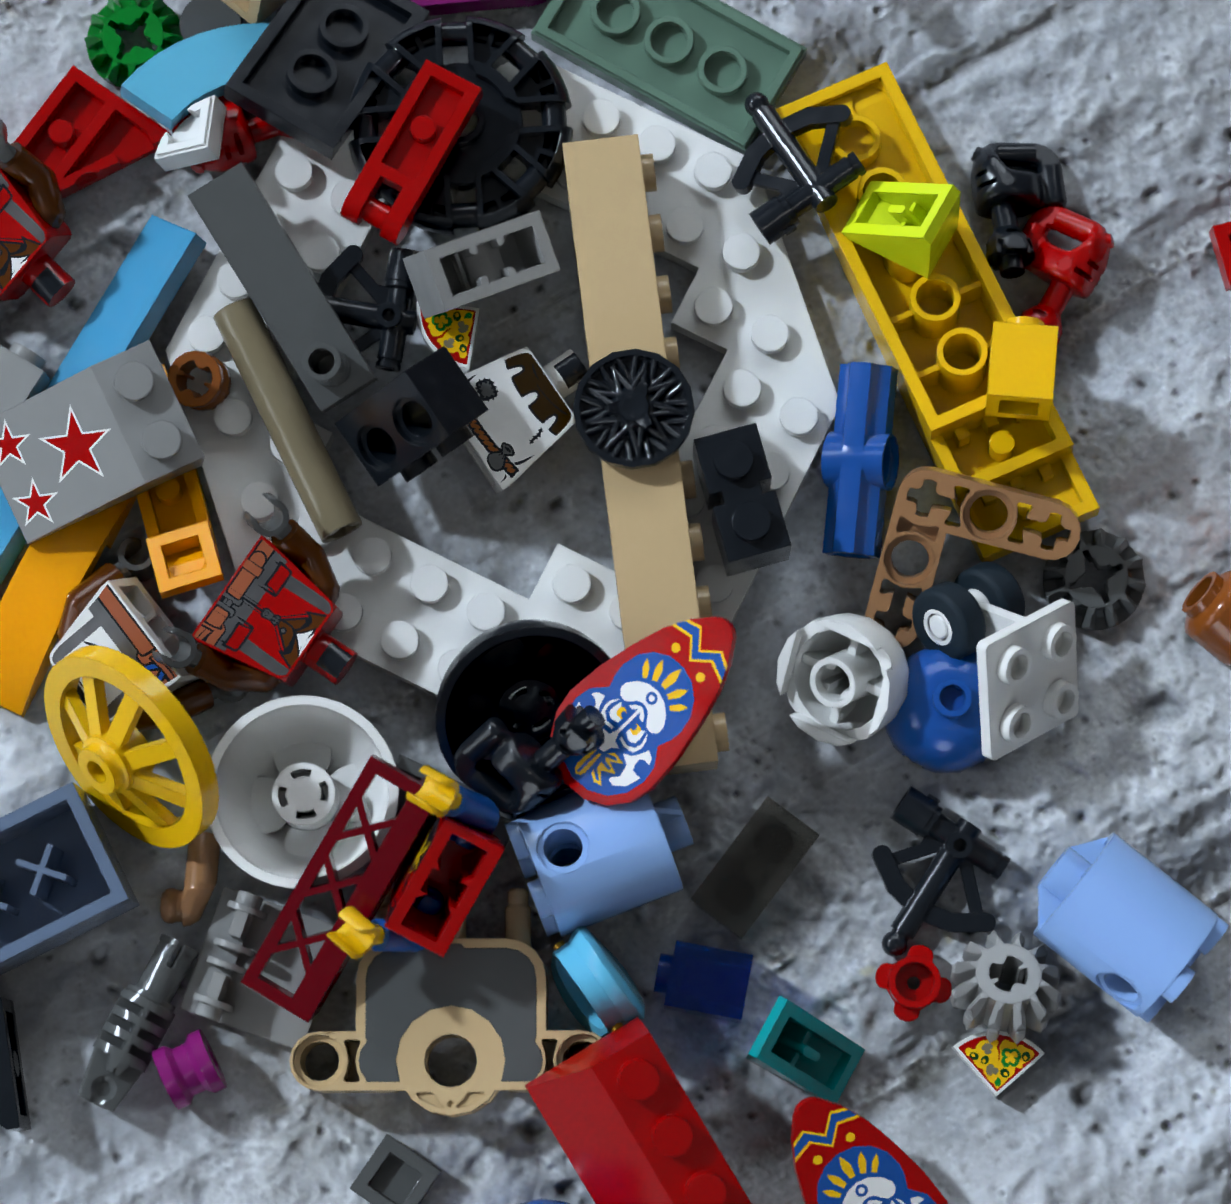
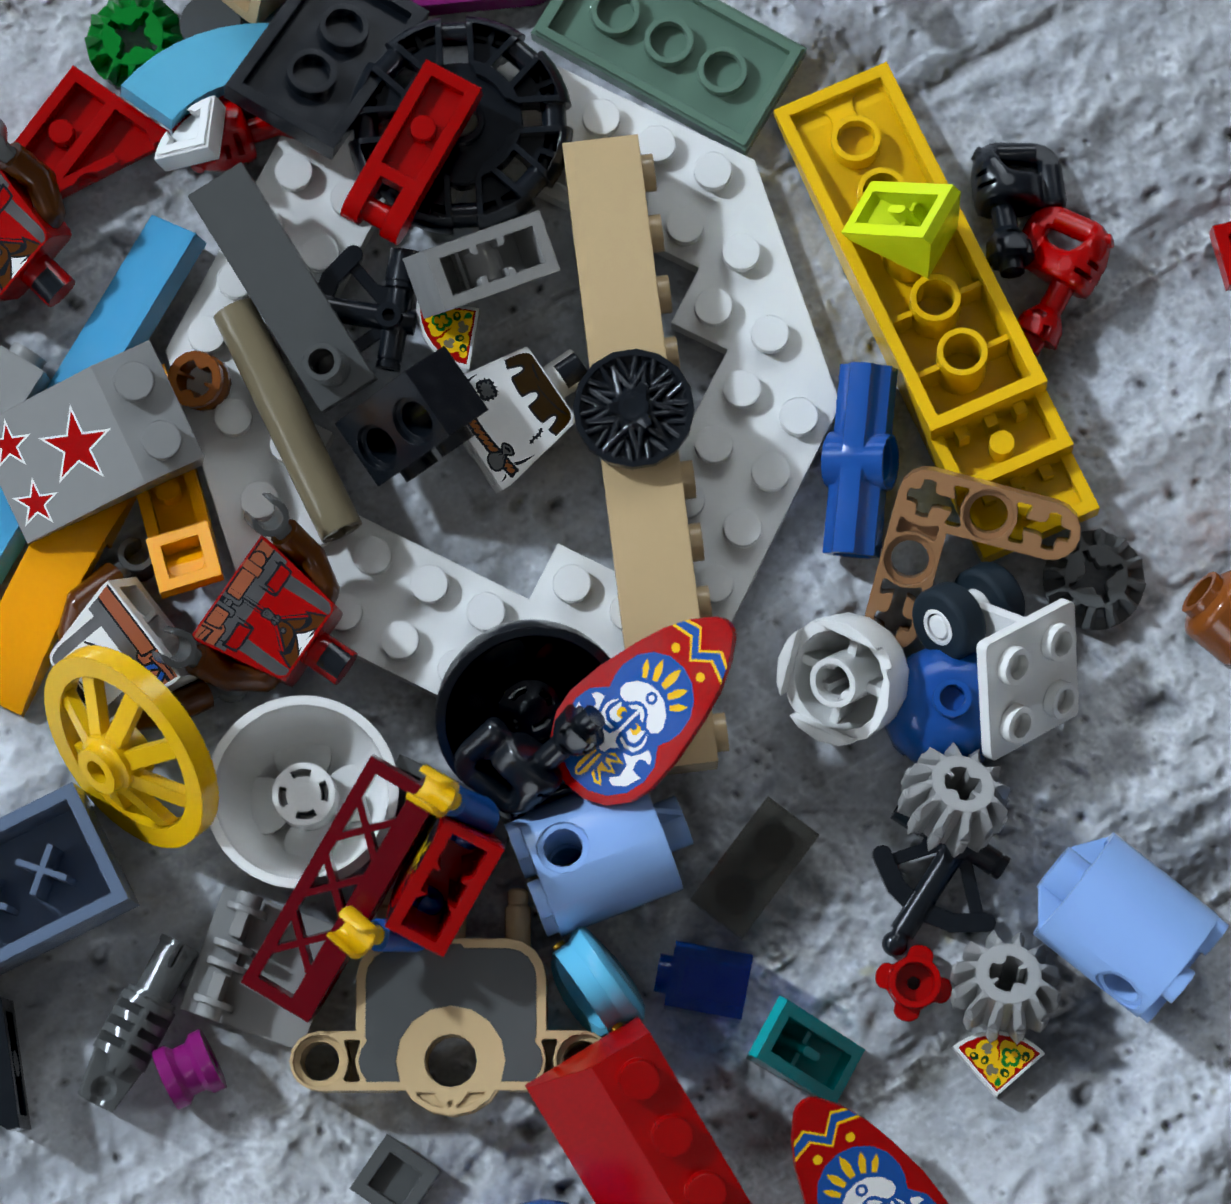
(199, 883): medium nougat arm -> none
(750, 521): black piece -> none
(813, 184): black piece -> none
(953, 800): none -> light grey gear
(1021, 369): yellow brick -> none

